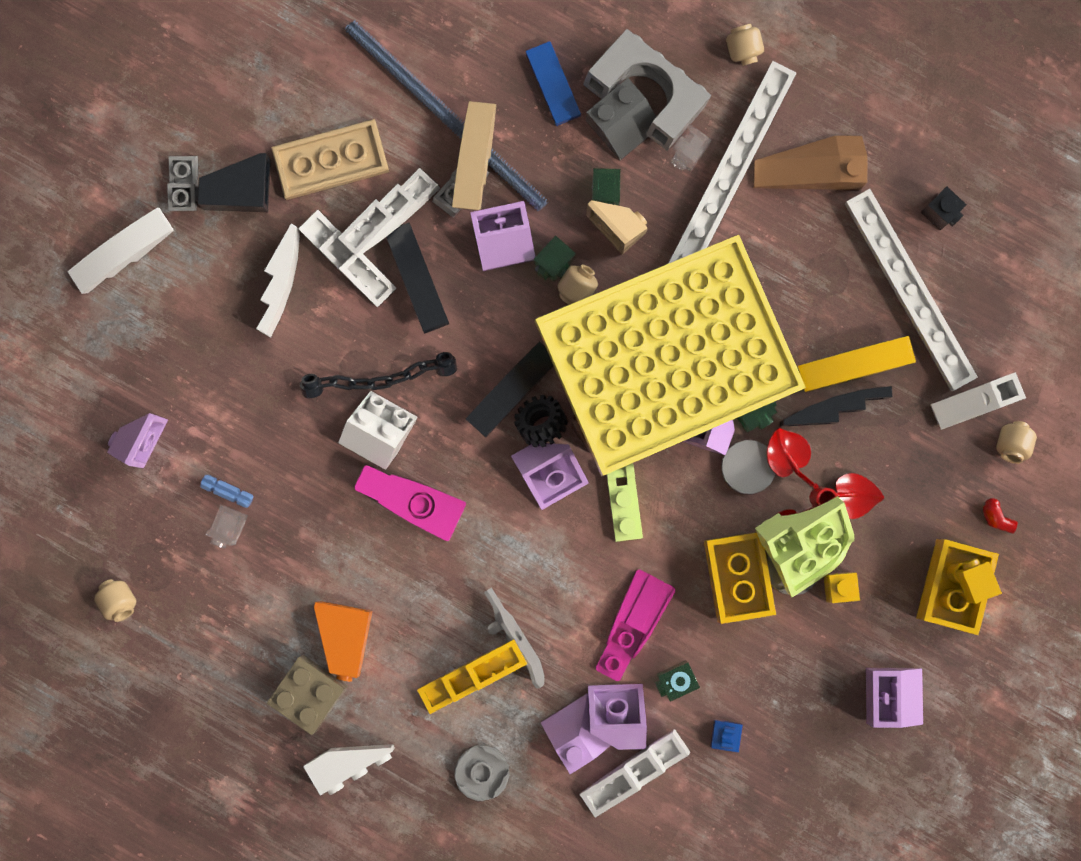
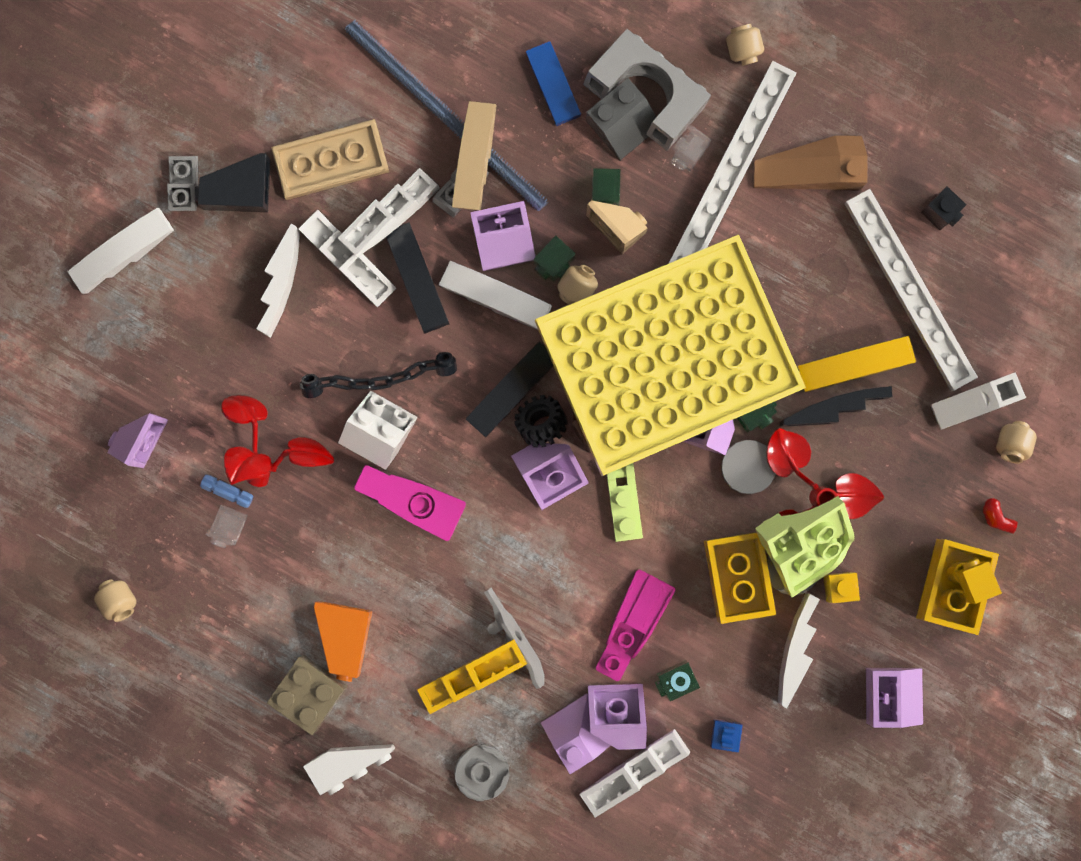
(256, 468): none -> red plant
(493, 294): none -> white slope
(794, 660): none -> white slope

